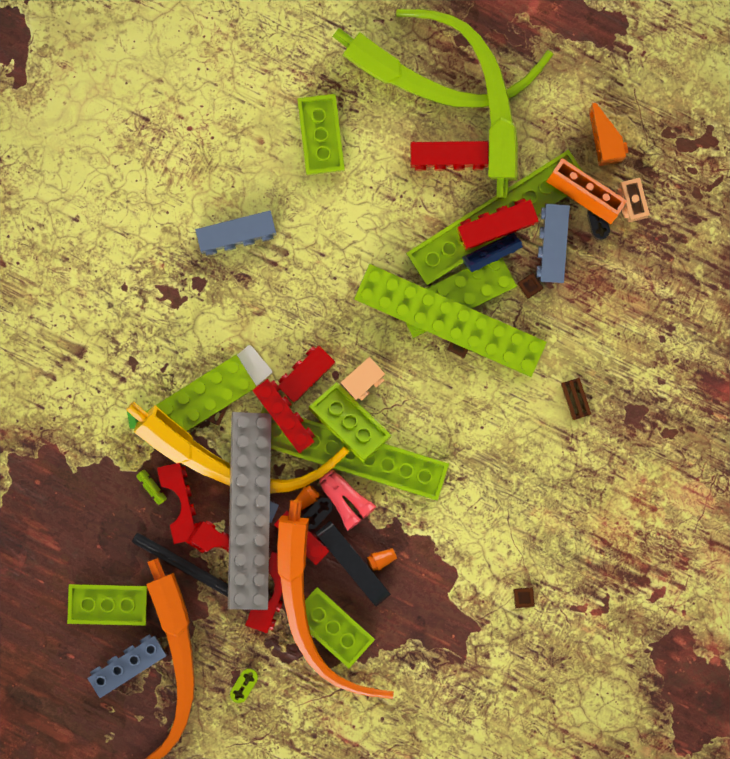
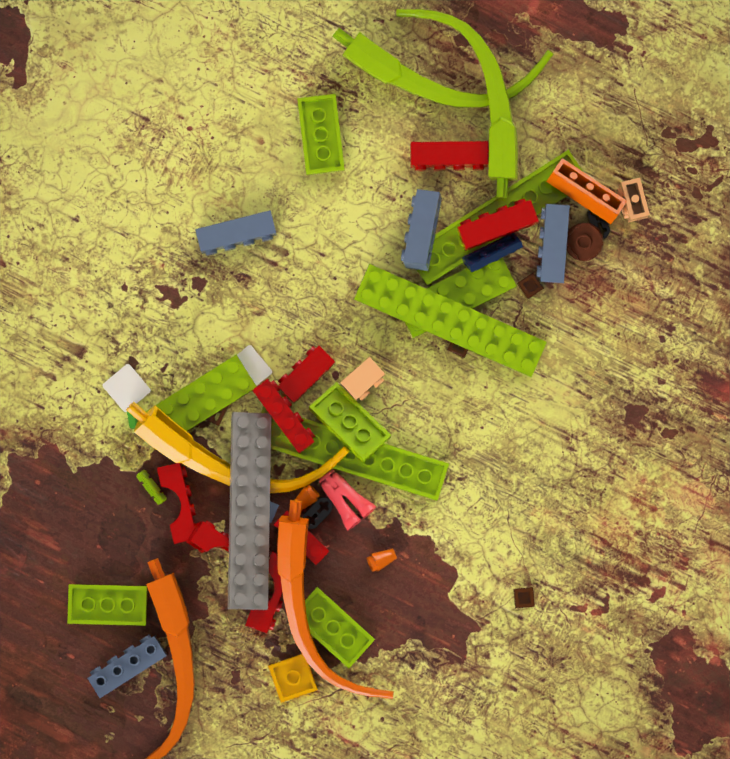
(126, 387): none -> white sticker
(181, 564): black axle -> none
(239, 683): lime beam -> none
(292, 678): none -> yellow tile
(353, 563): black beam -> none
(422, 230): none -> sand blue brick
(568, 400): reddish brown tile -> none
(584, 241): none -> copper tile
(607, 139): orange slope -> none

